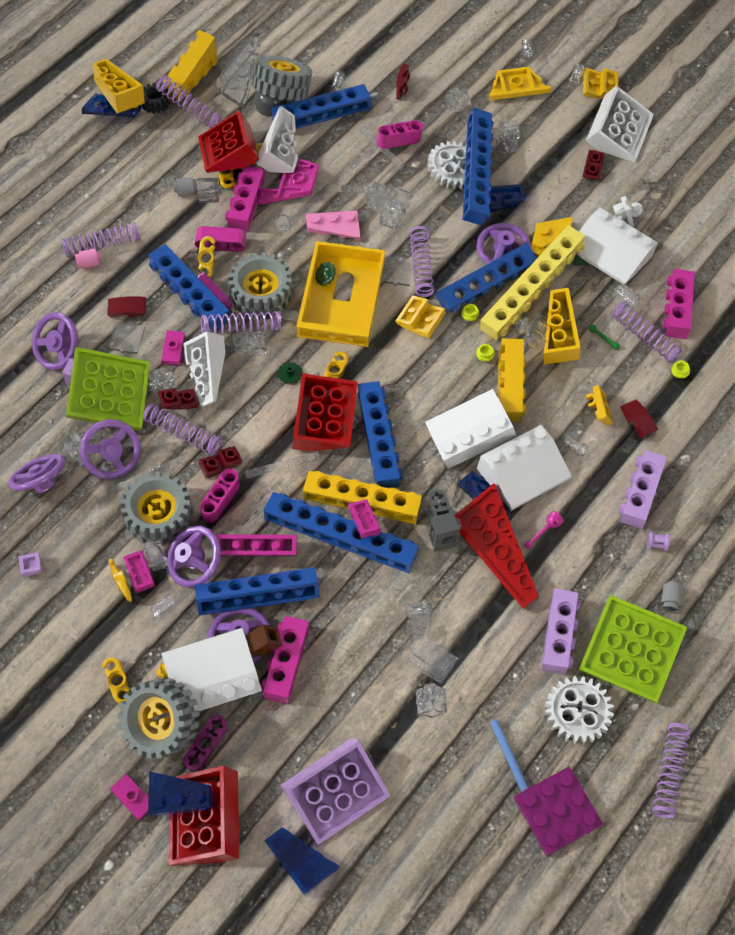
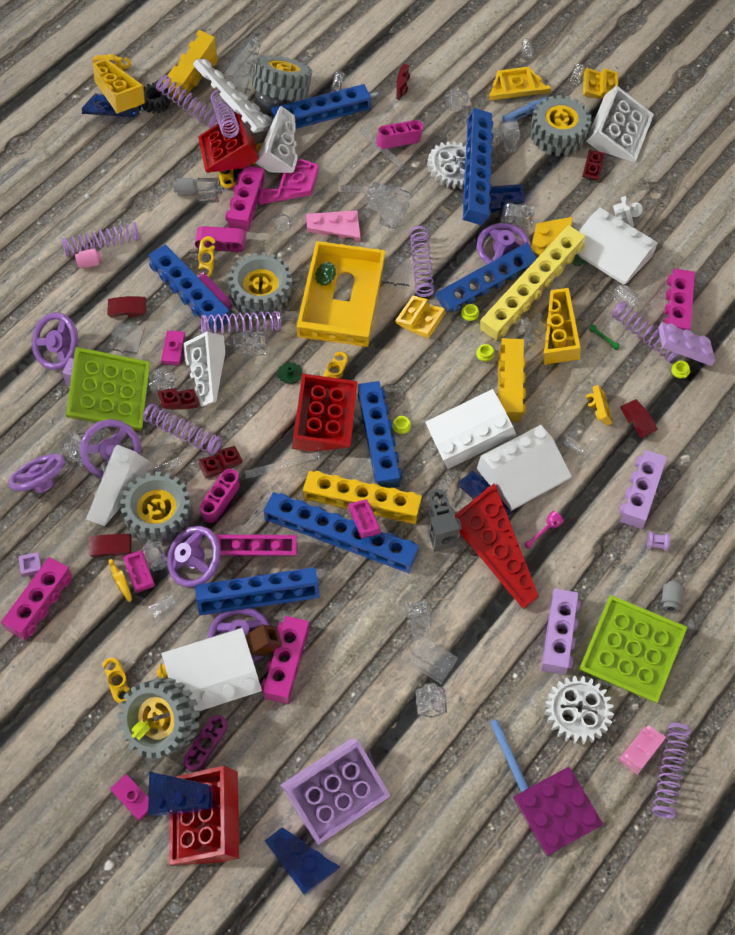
(50, 571): none -> dark pink brick
(110, 545): none -> dark red slope
(118, 60): none -> yellow piece
(121, 470): none -> white wedge
(140, 729): none -> neon yellow plate
(222, 123): none -> lavender piece
(236, 100): none -> white wing
(401, 425): none -> neon yellow plate
(516, 215): none -> clear piece
(522, 112): none -> medium blue pin
(558, 136): none -> light grey wheel
(642, 749): none -> bright pink hinge
(686, 343): none -> lavender plate

